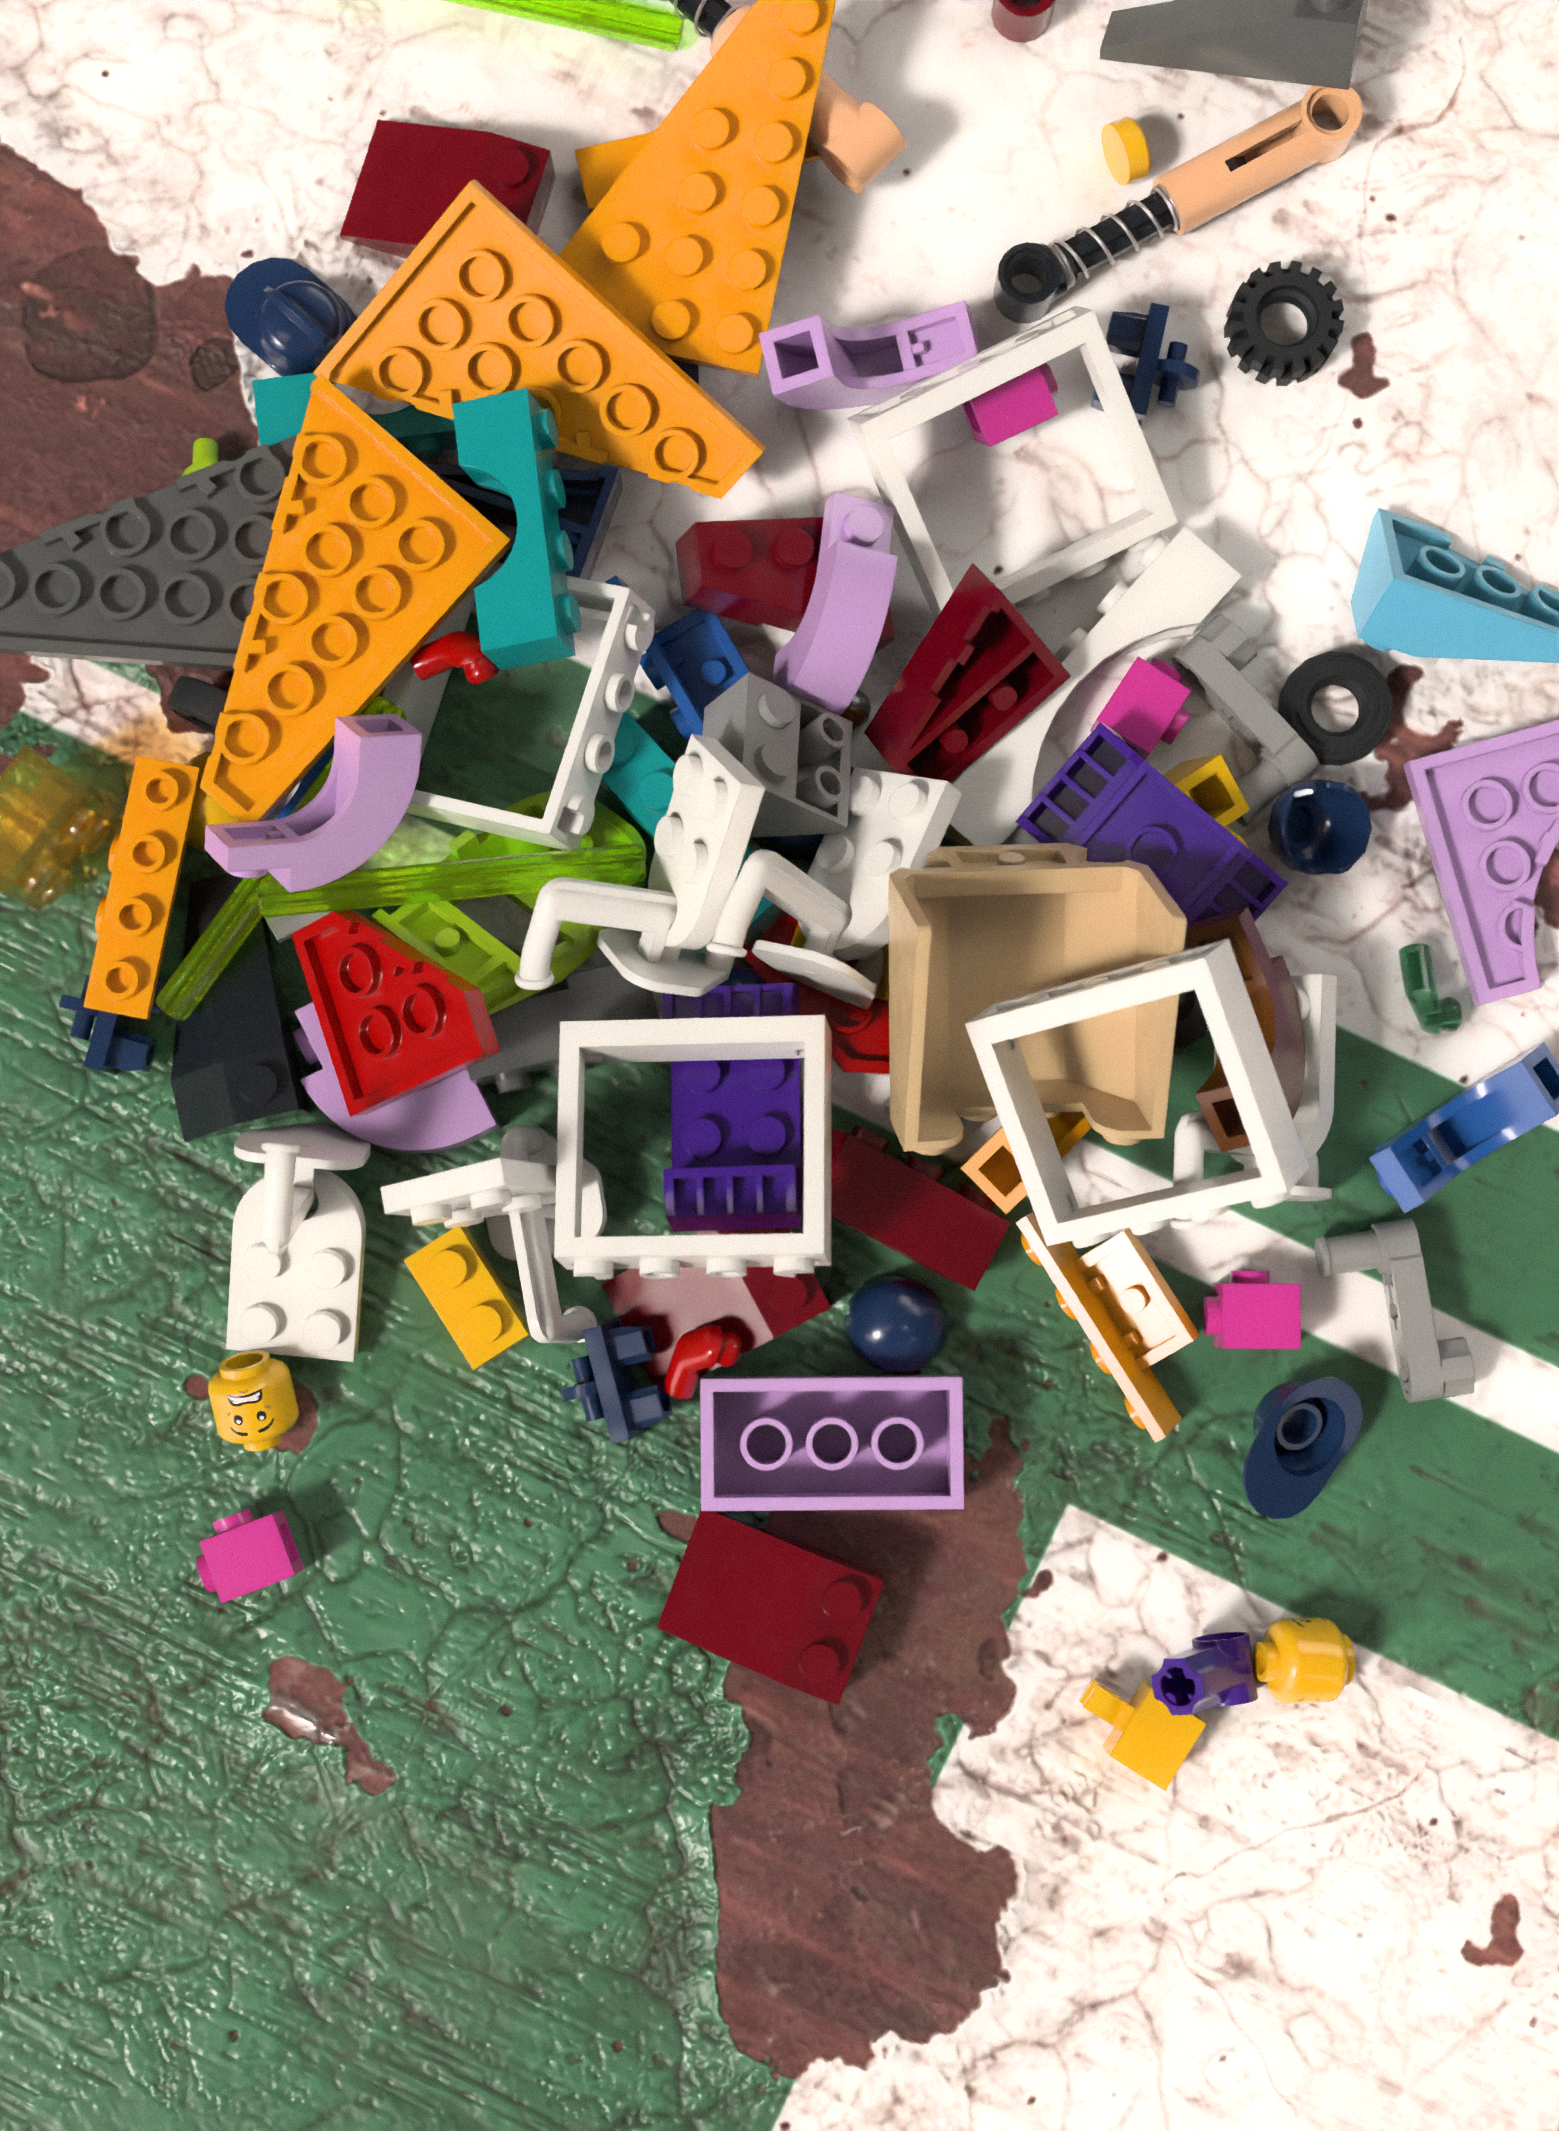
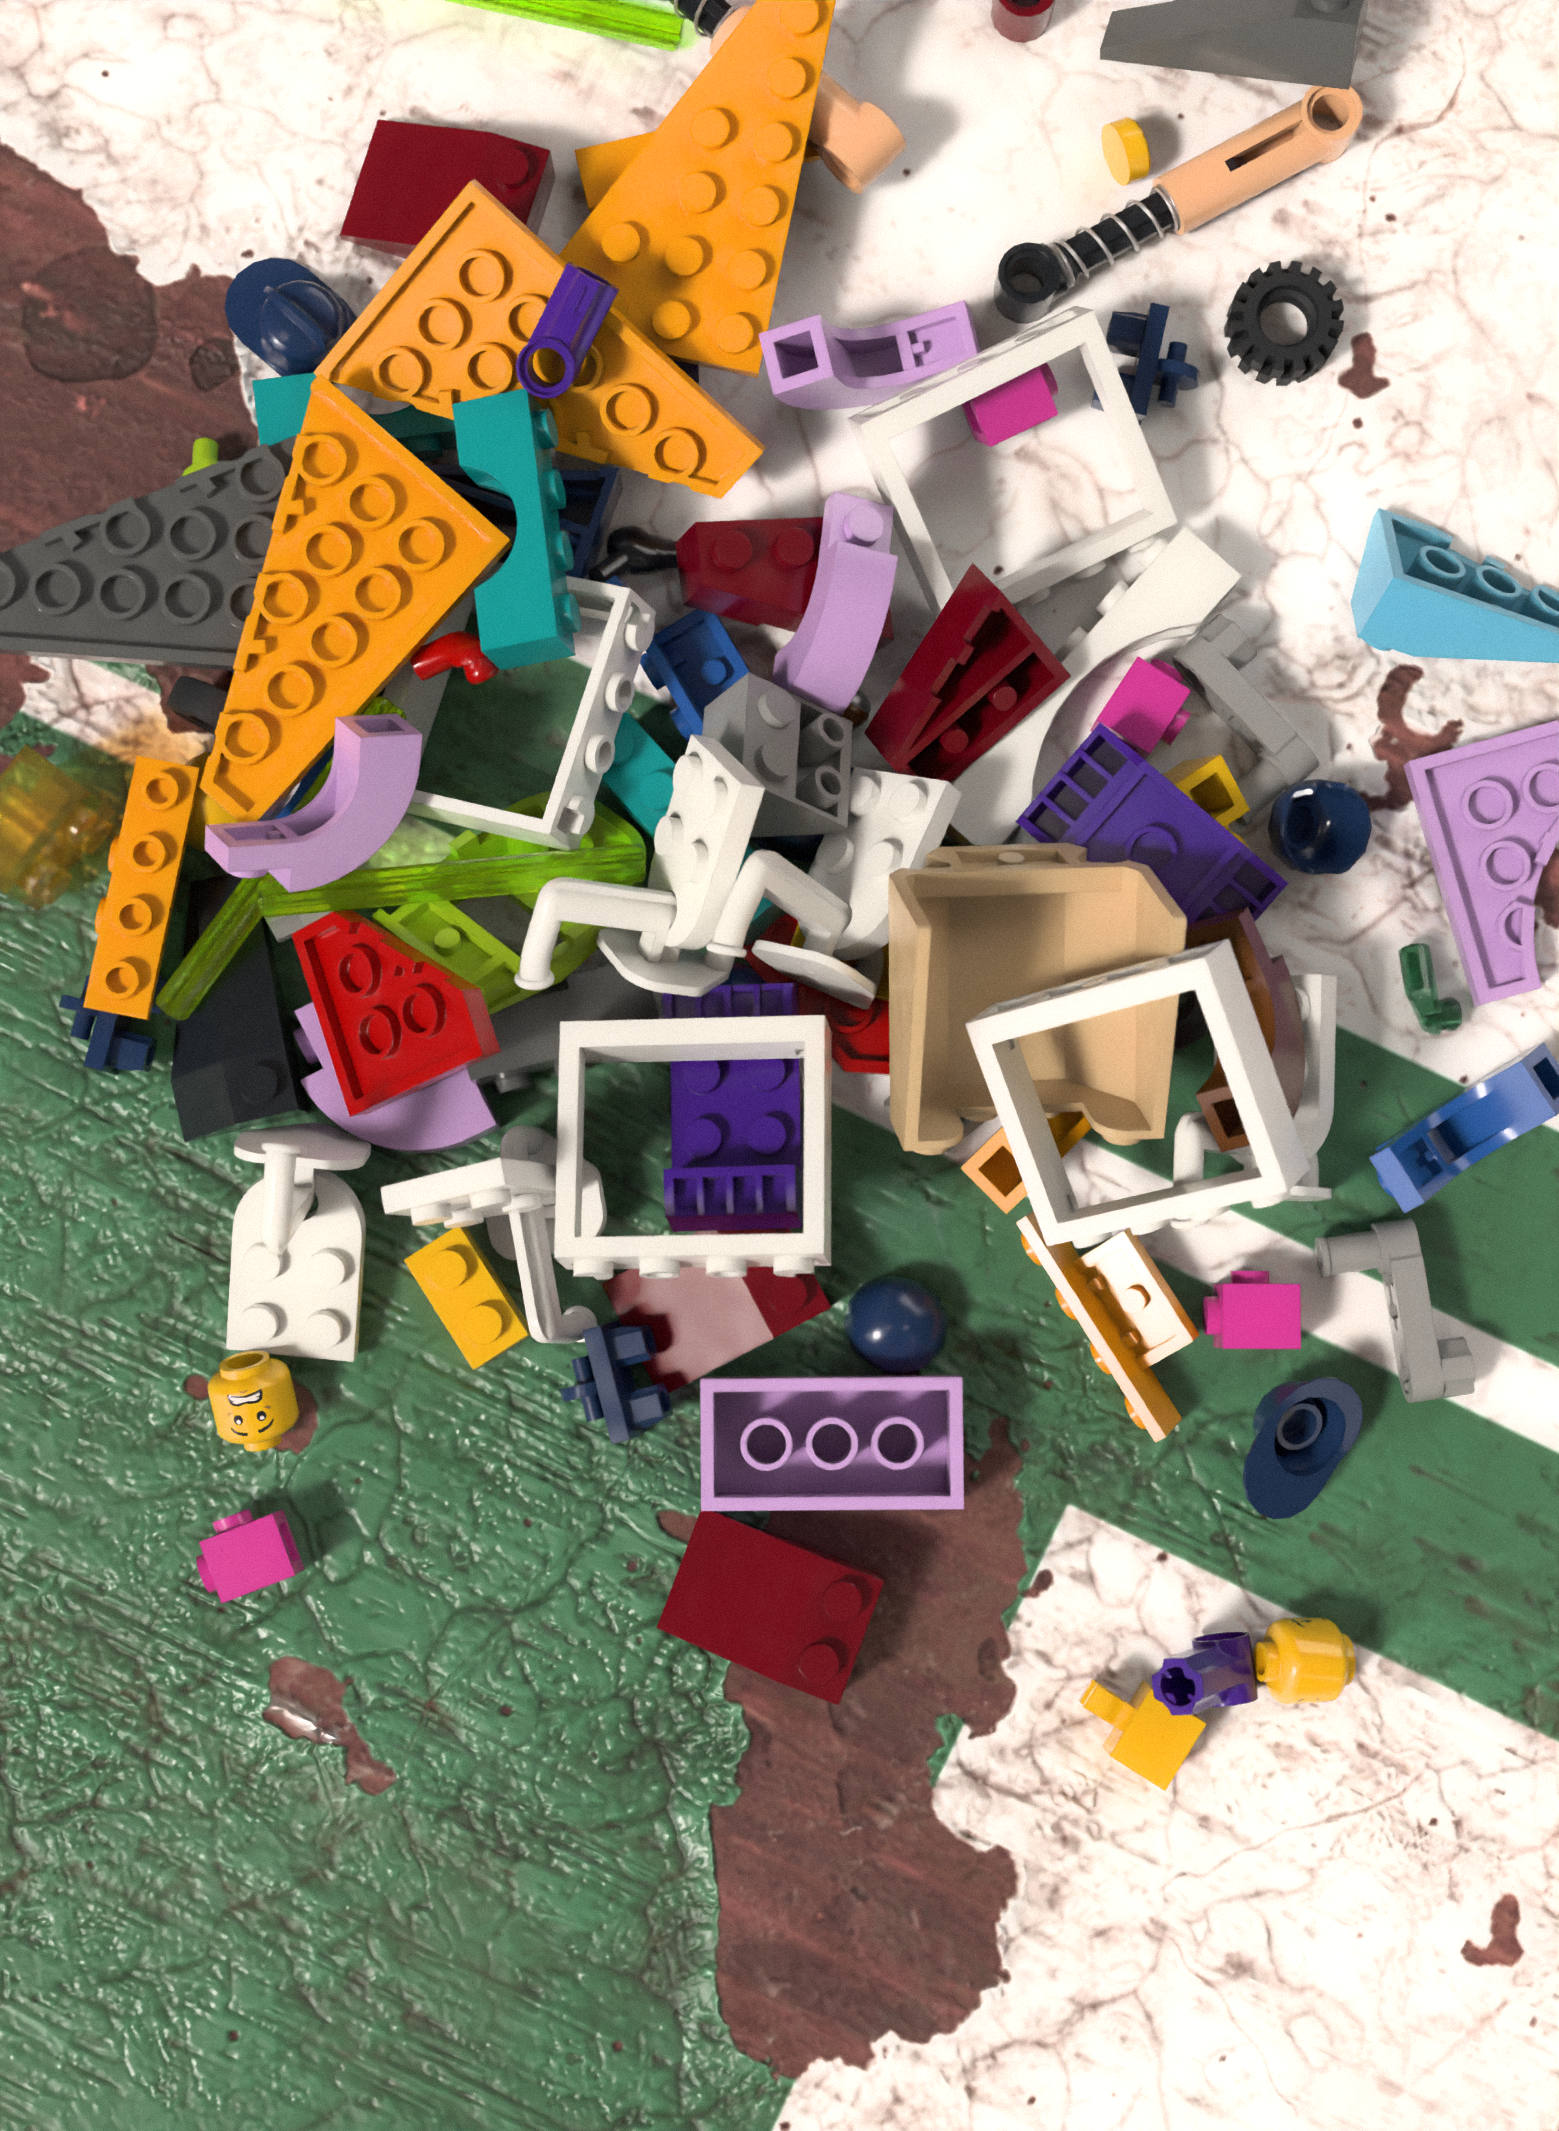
(567, 326): none -> dark purple piece
(634, 553): none -> black animal
(698, 1351): red arm -> none
(910, 1209): dark red wedge -> none
(1362, 681): black tyre -> none

